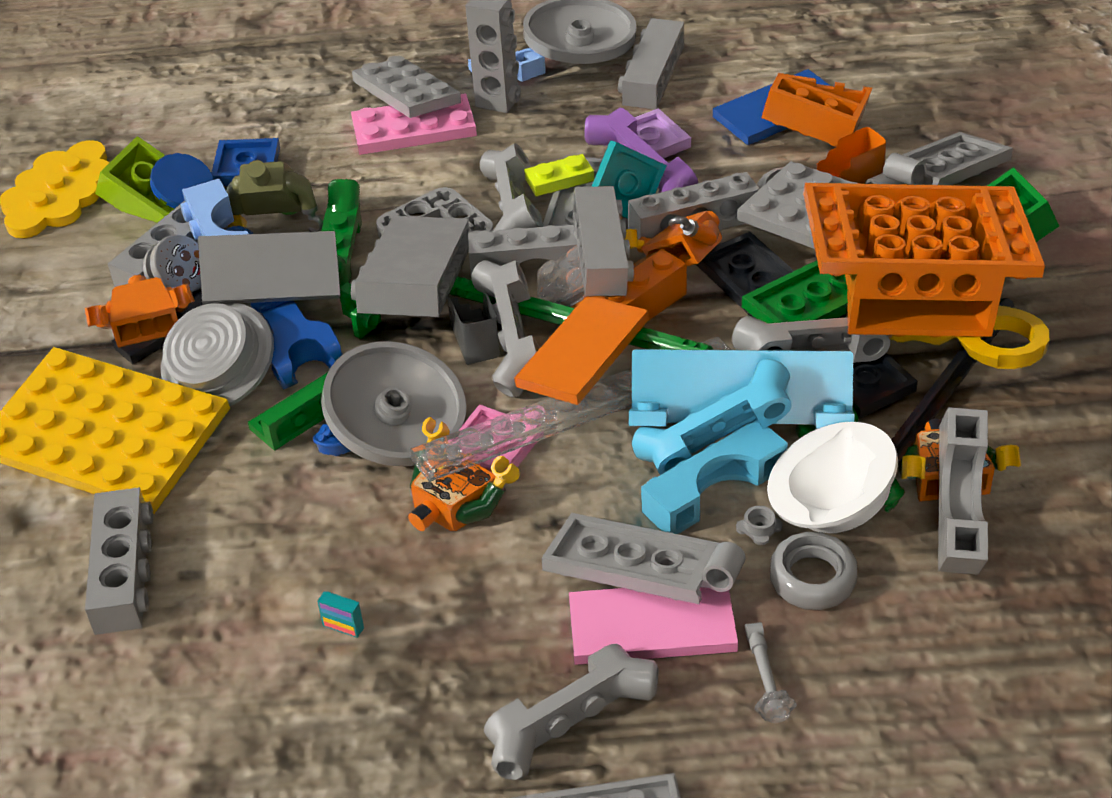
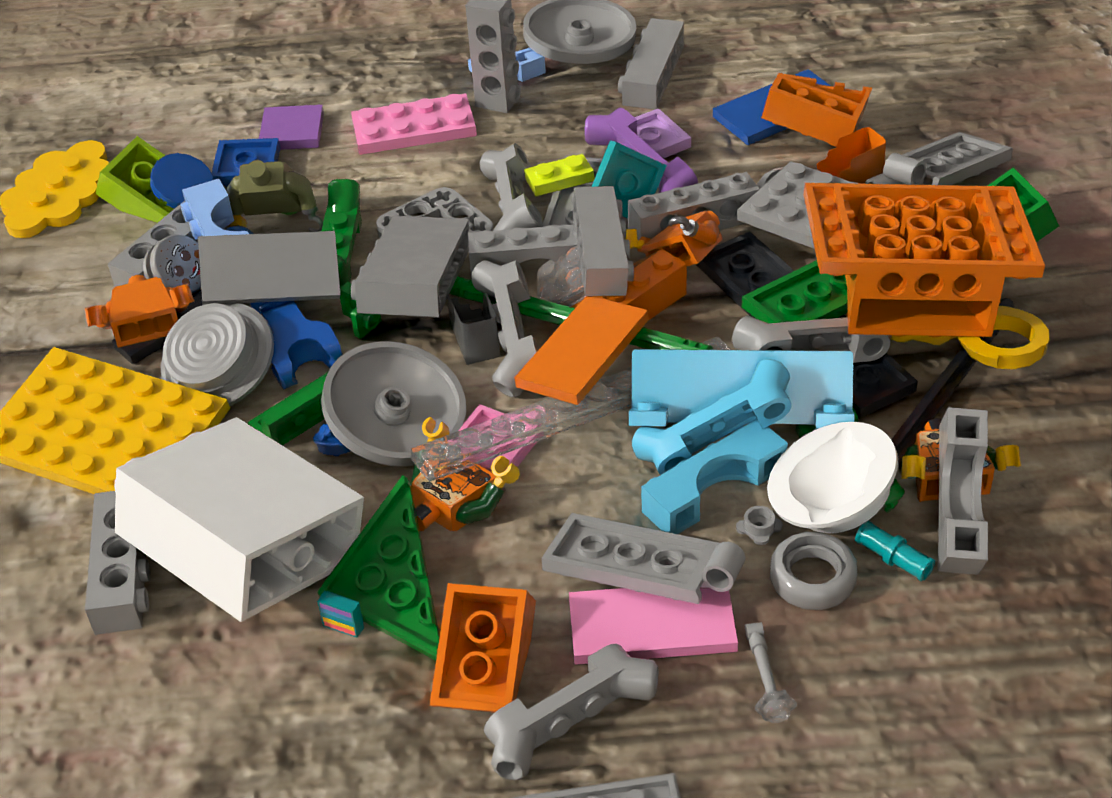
(236, 516): none -> white brick
(294, 125): none -> medium lavender tile
(390, 574): none -> green tile
(406, 86): light grey plate -> none
(482, 647): none -> orange slope
(895, 550): none -> teal pin

